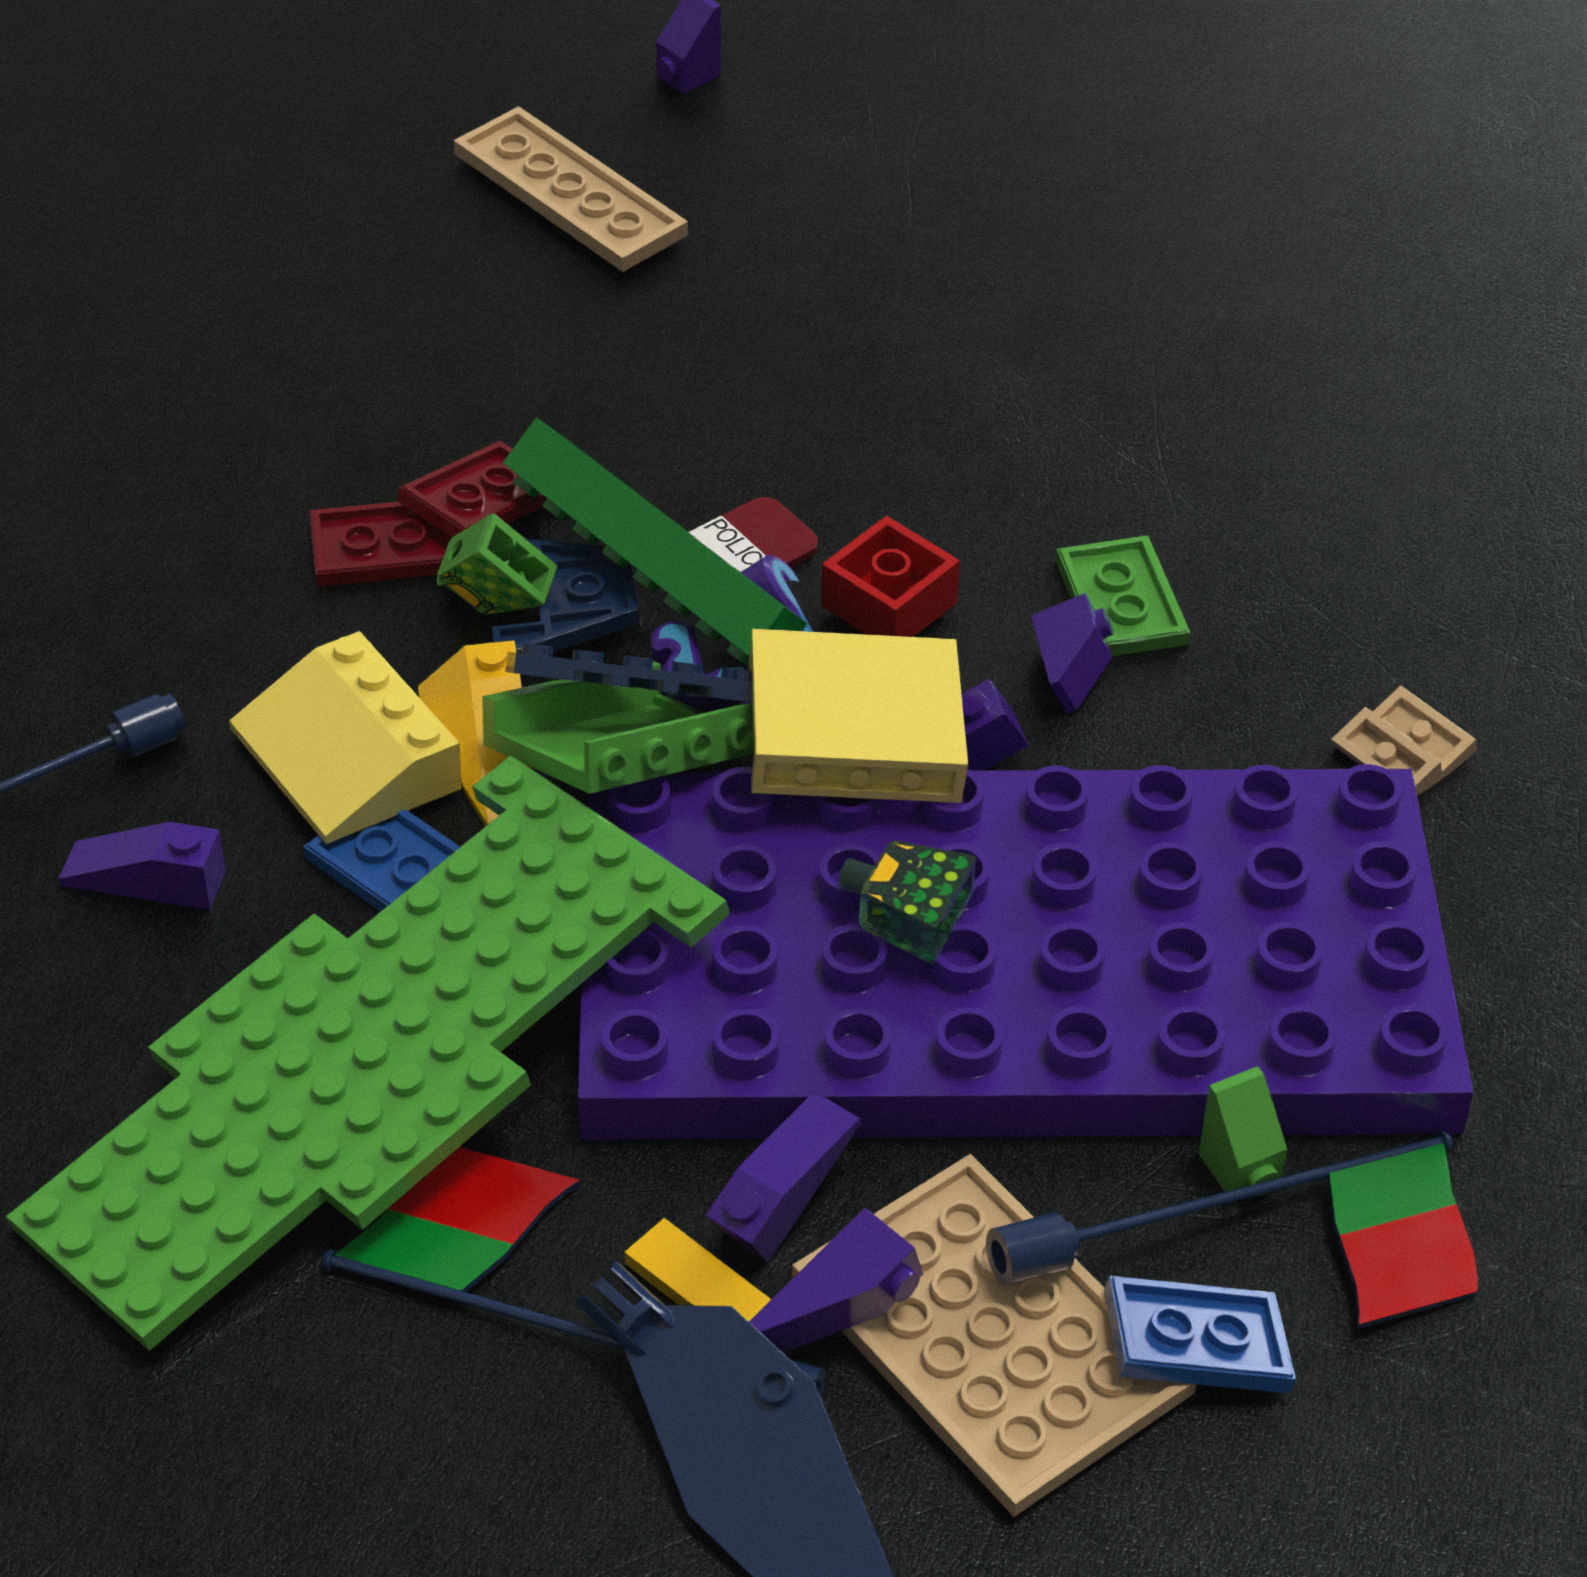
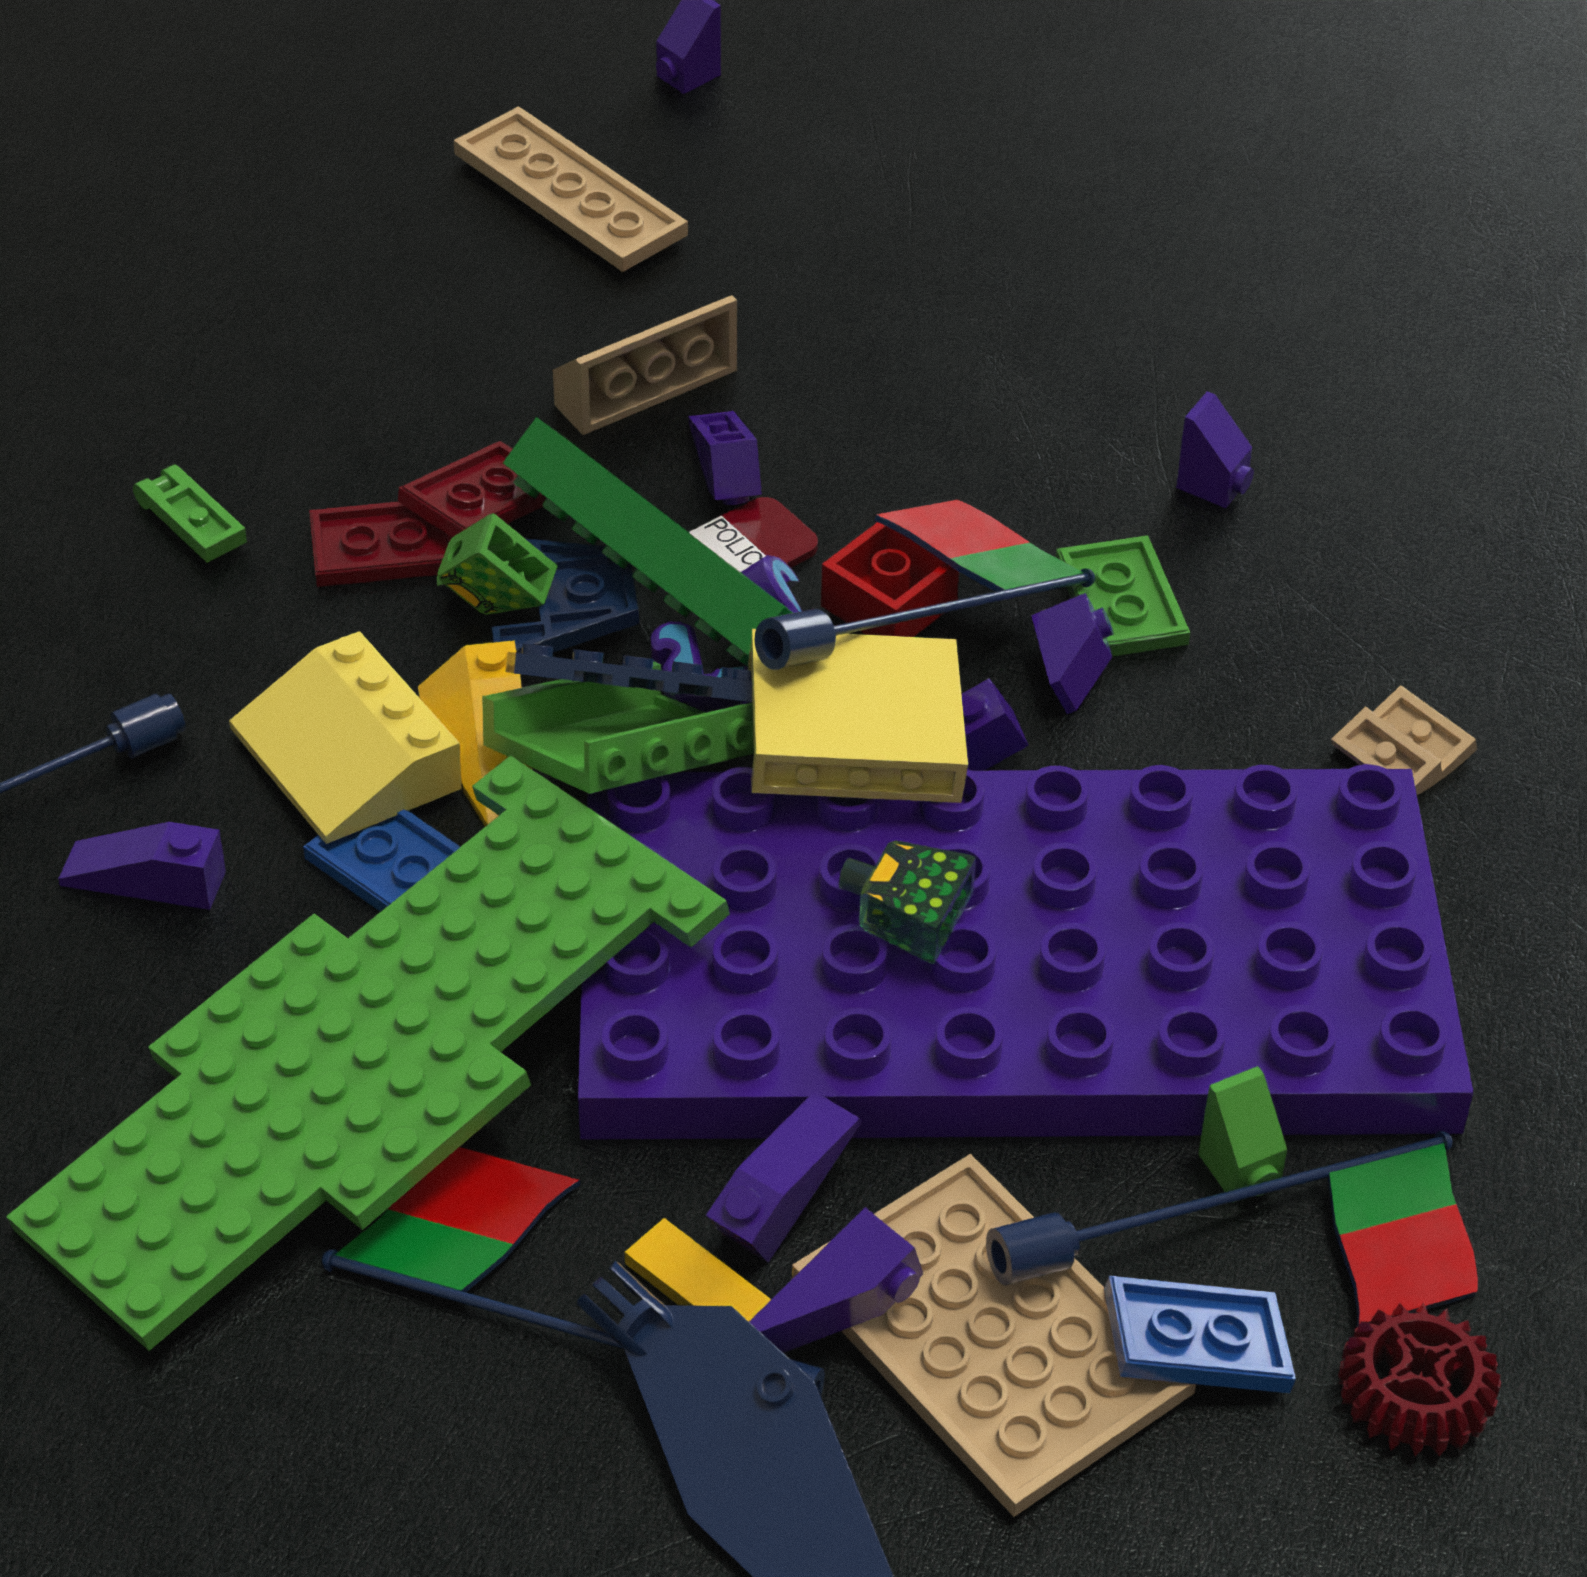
(190, 513): none -> bright green plate
(648, 367): none -> tan slope
(727, 456): none -> dark purple slope
(959, 537): none -> flag
(1213, 454): none -> dark purple slope
(1415, 1397): none -> dark red gear

